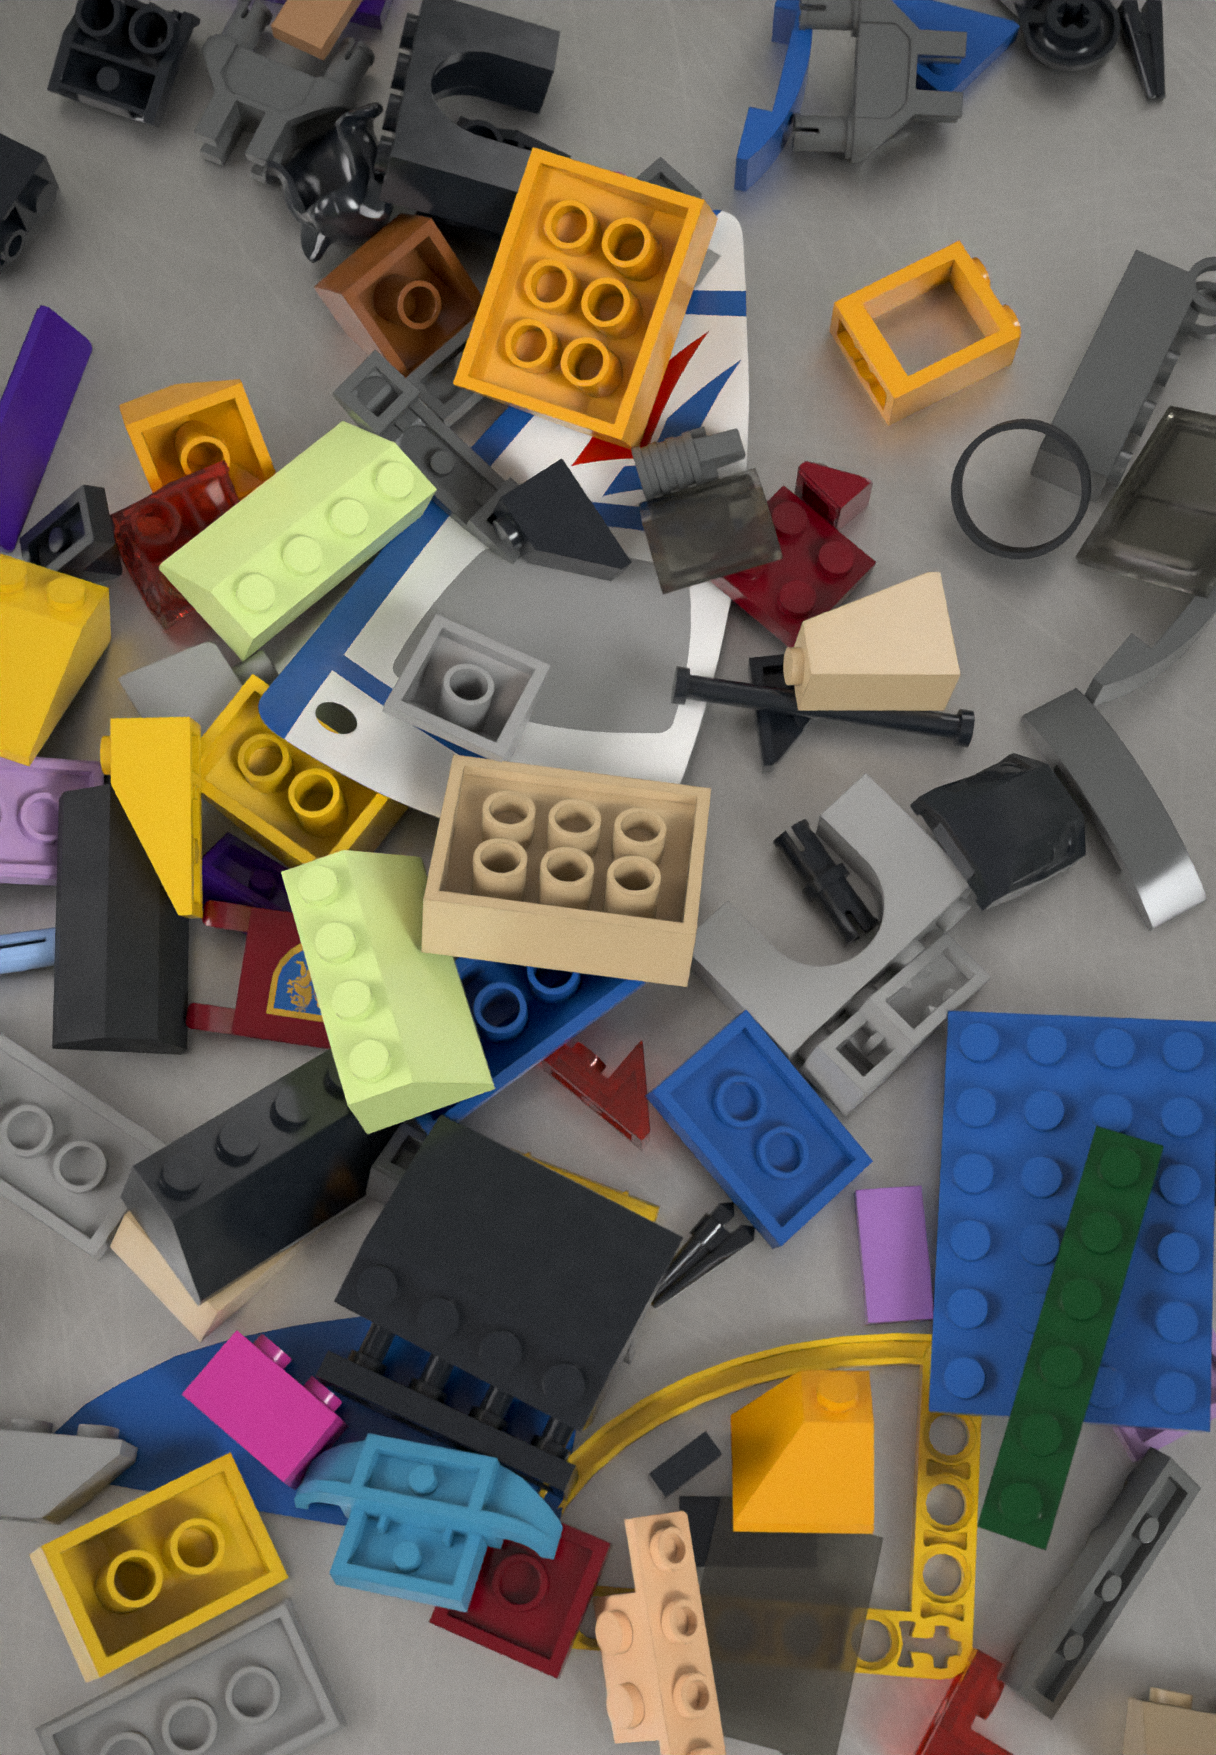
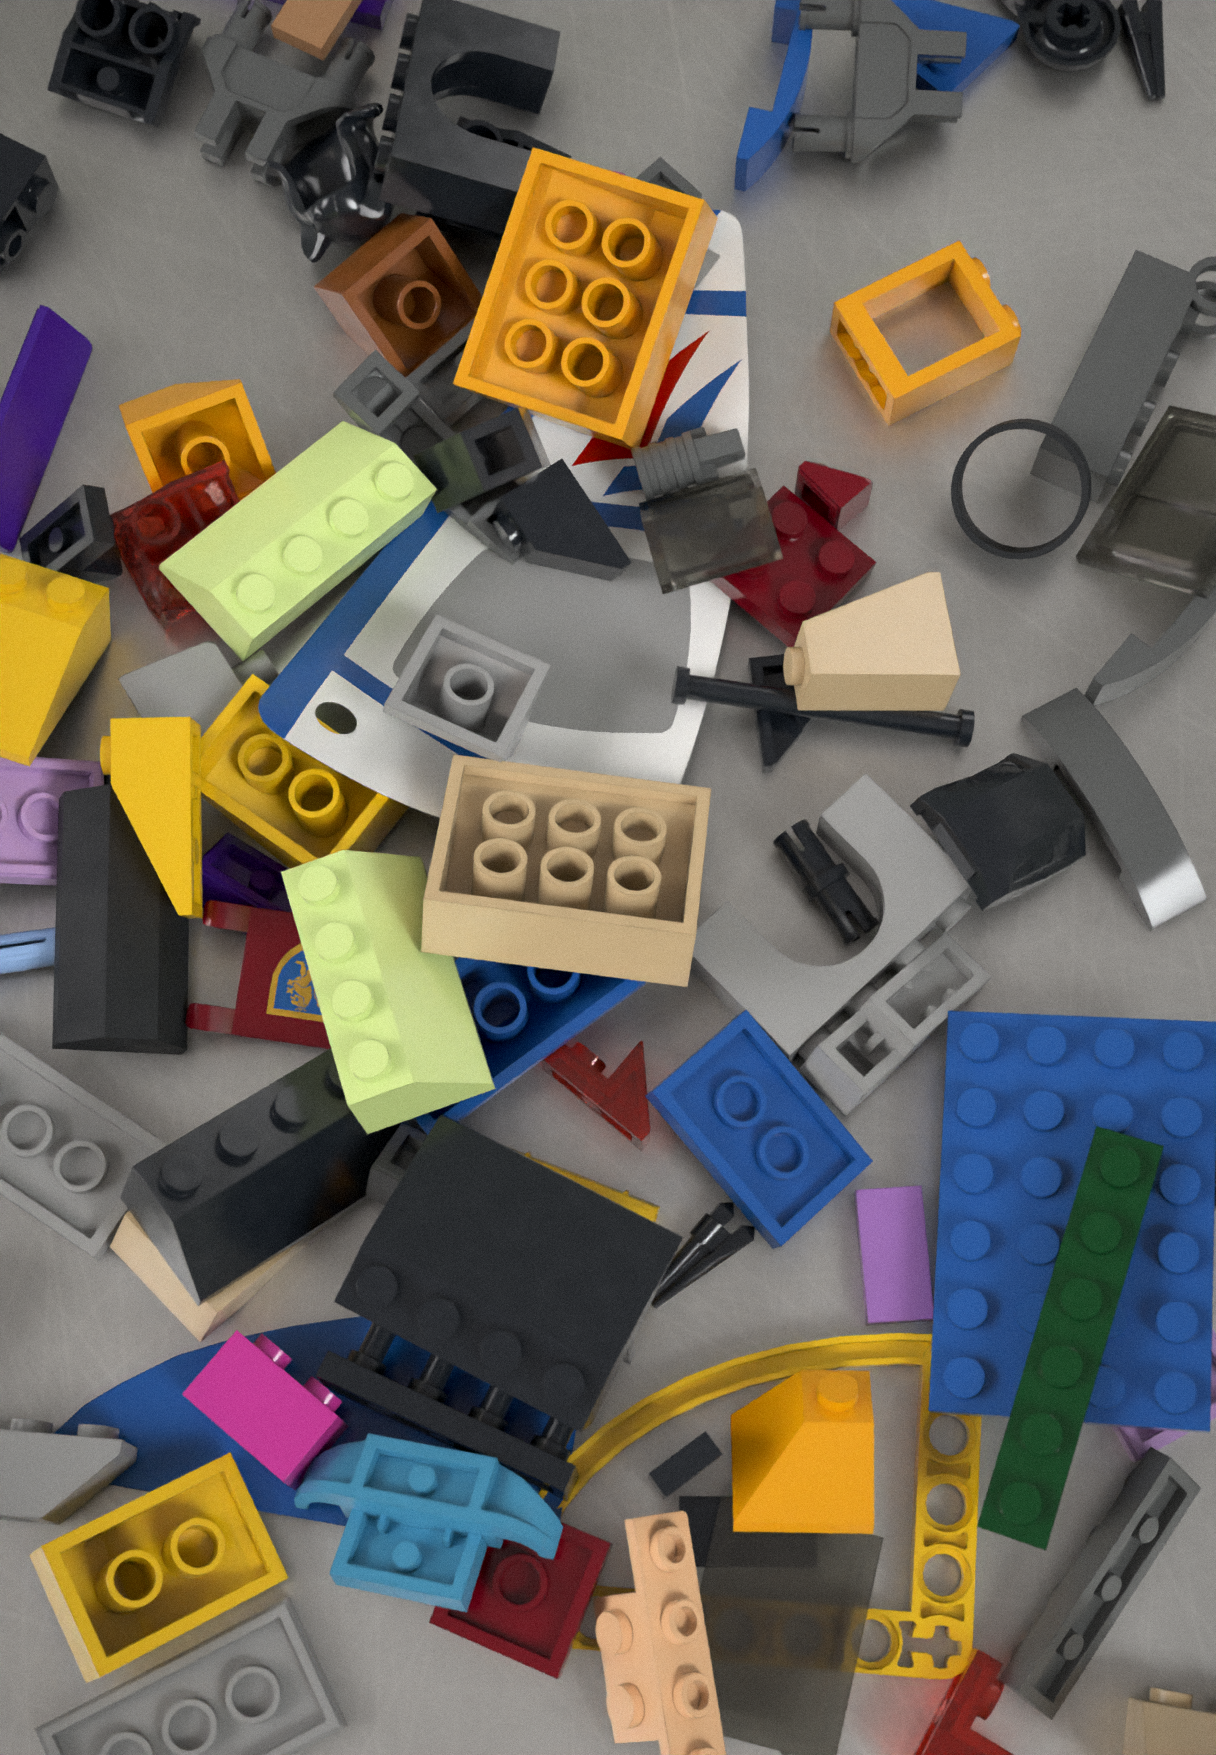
(483, 458): none -> black slope

